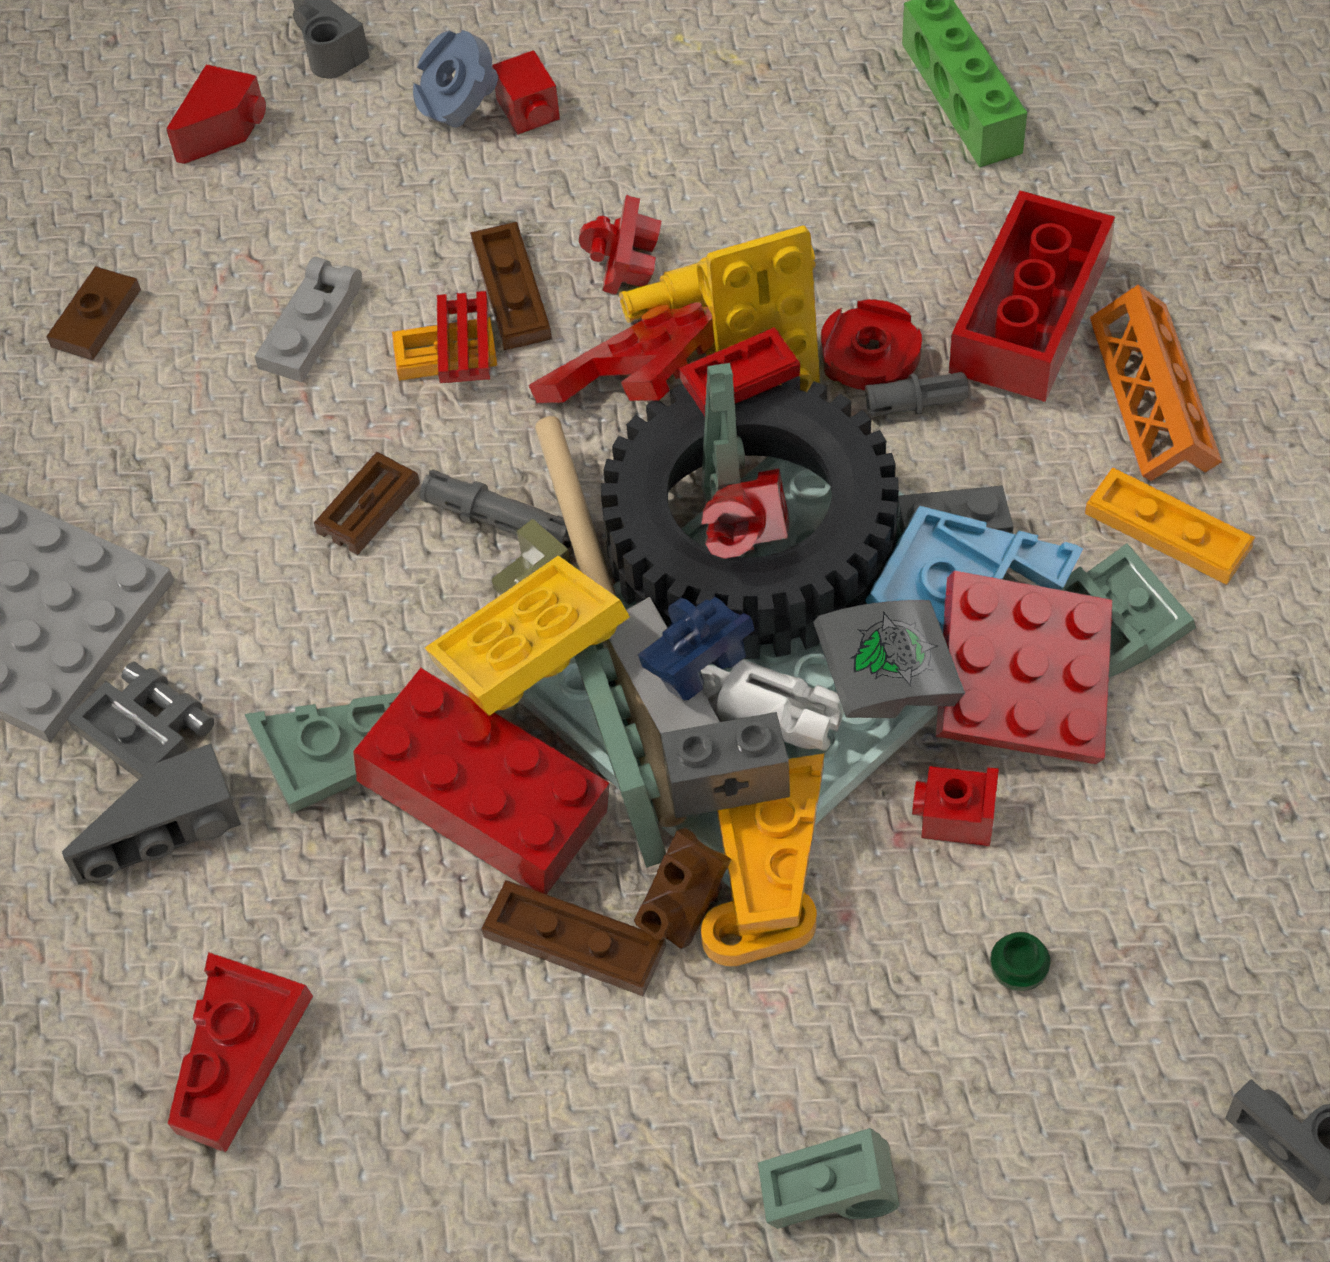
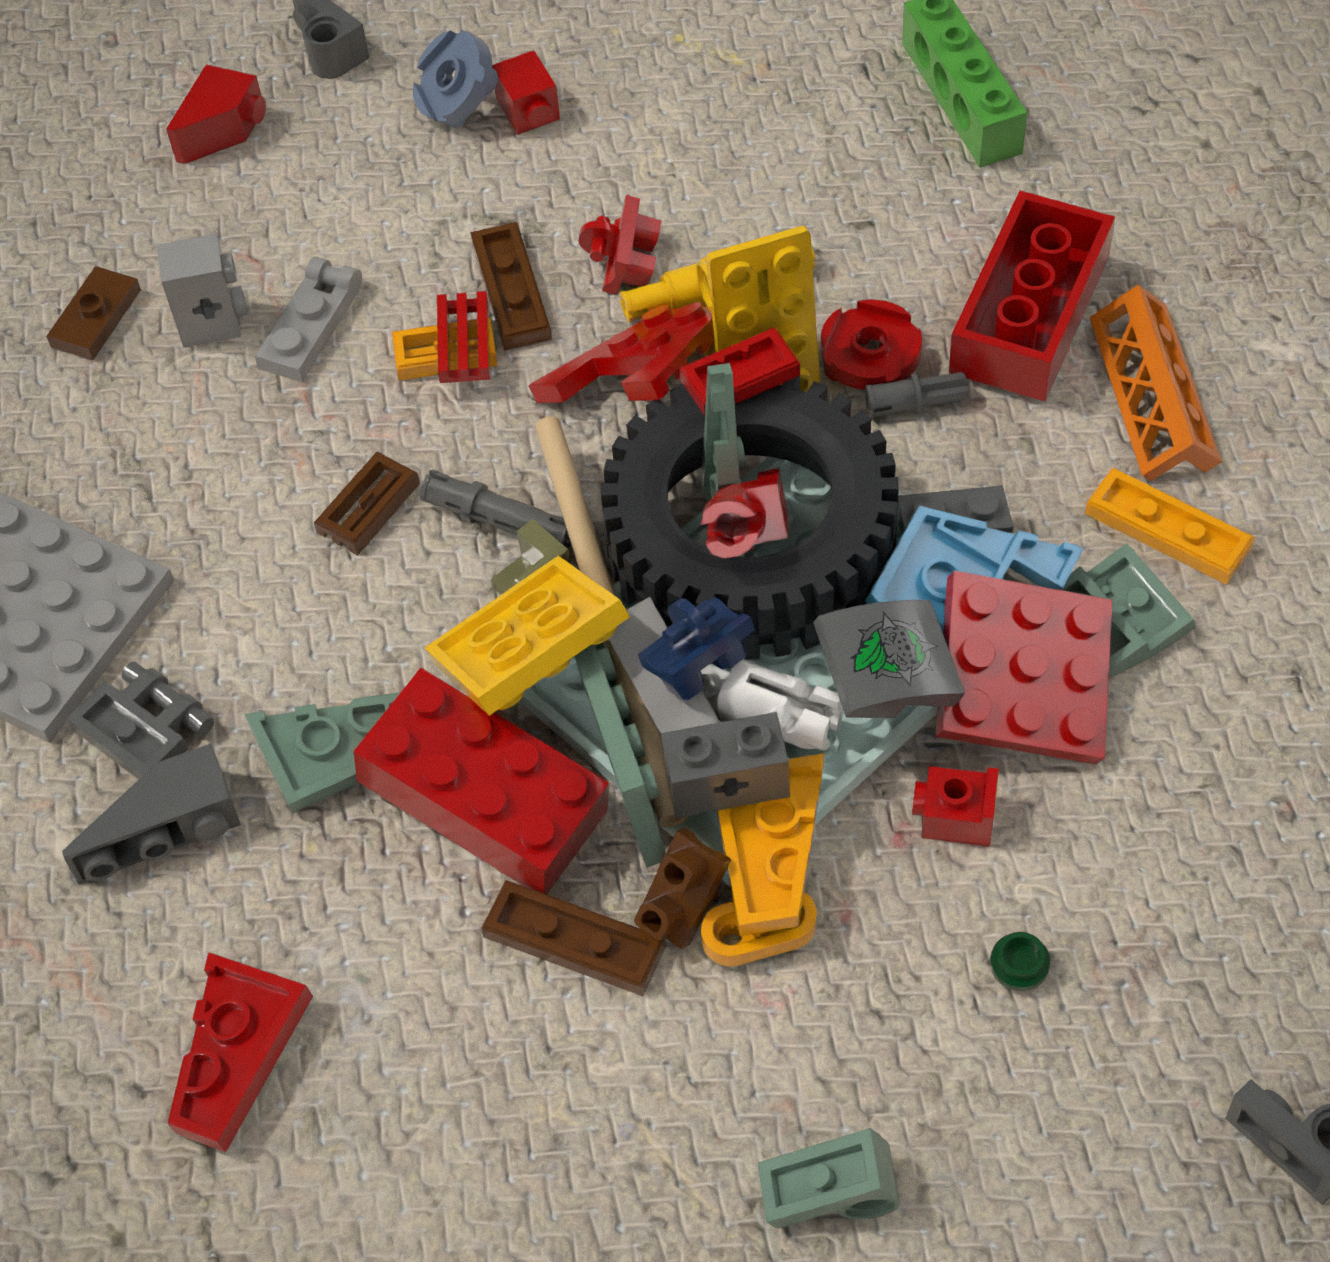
(201, 290): none -> light grey brick

